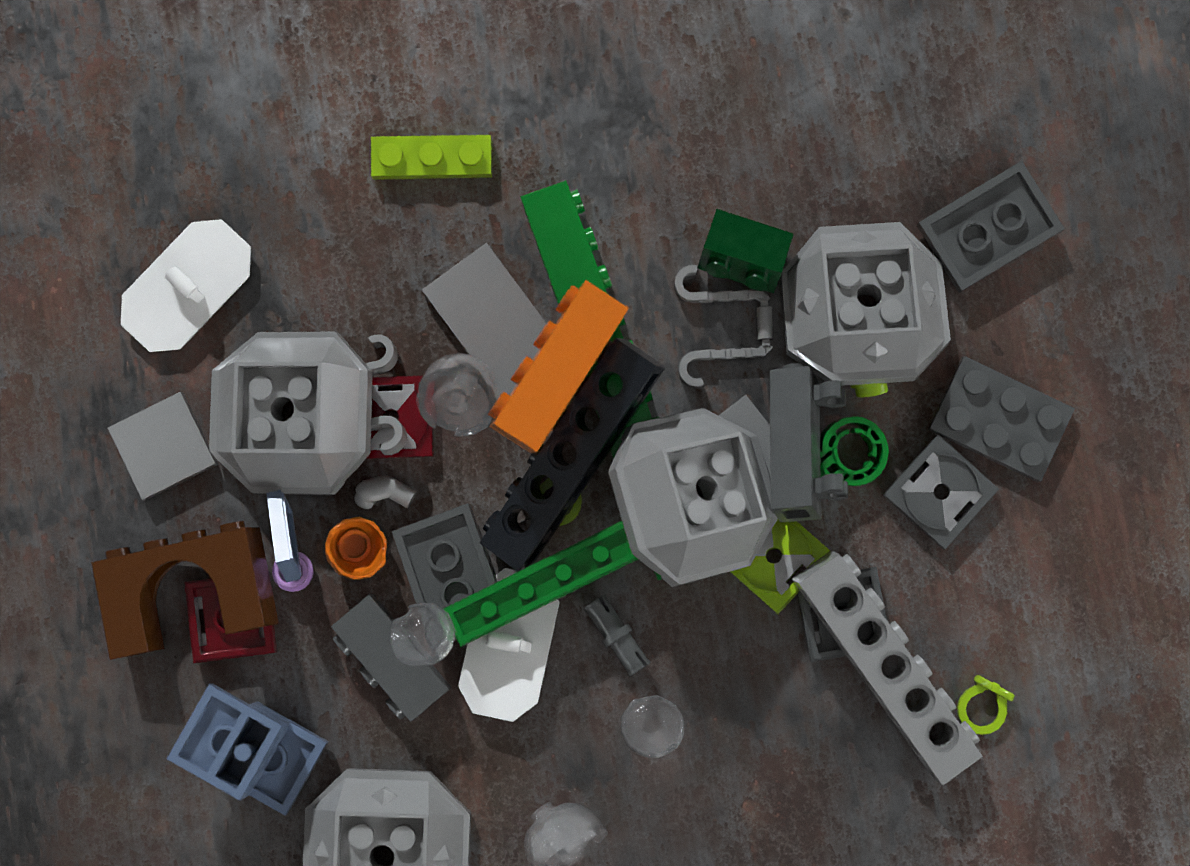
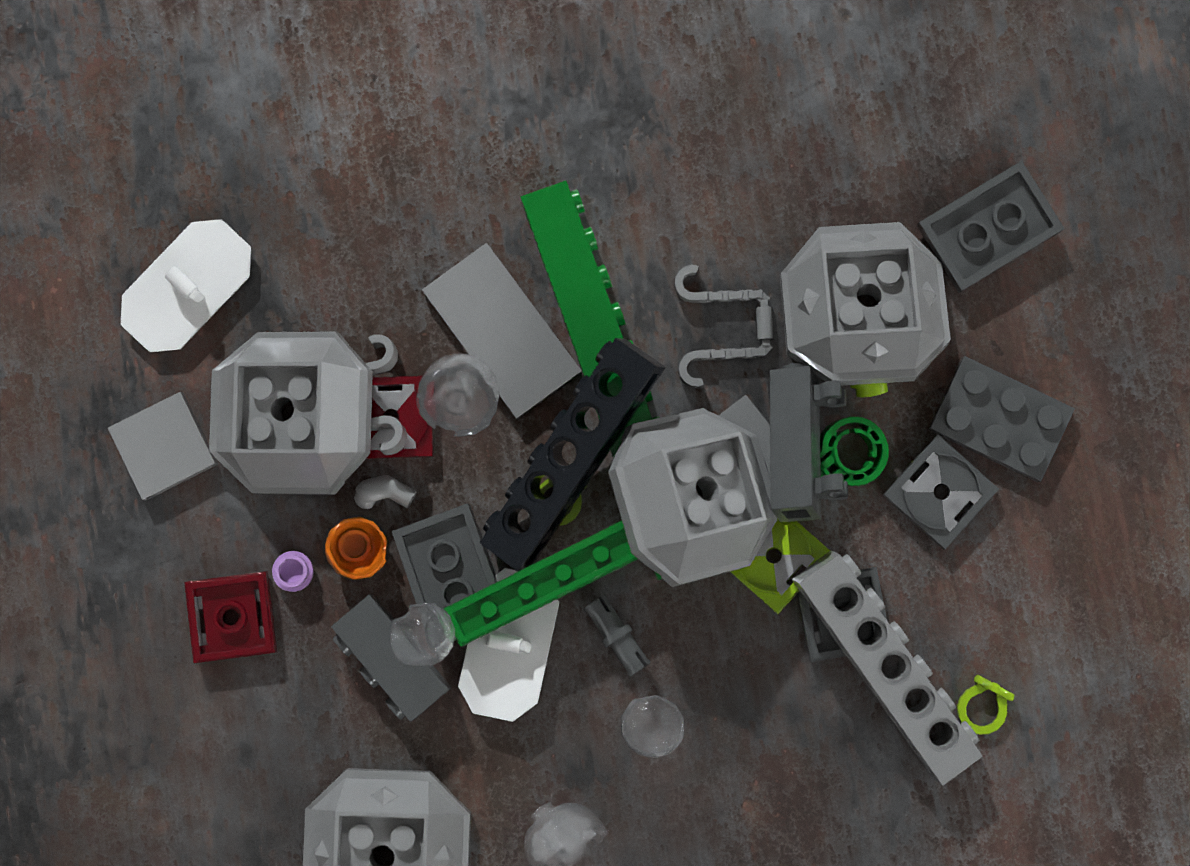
(130, 583): reddish brown arch -> none
(247, 749): sand blue bracket -> none
(284, 536): tile -> none
(431, 157): lime plate -> none
(558, 367): orange brick -> none
(745, 251): dark green brick -> none

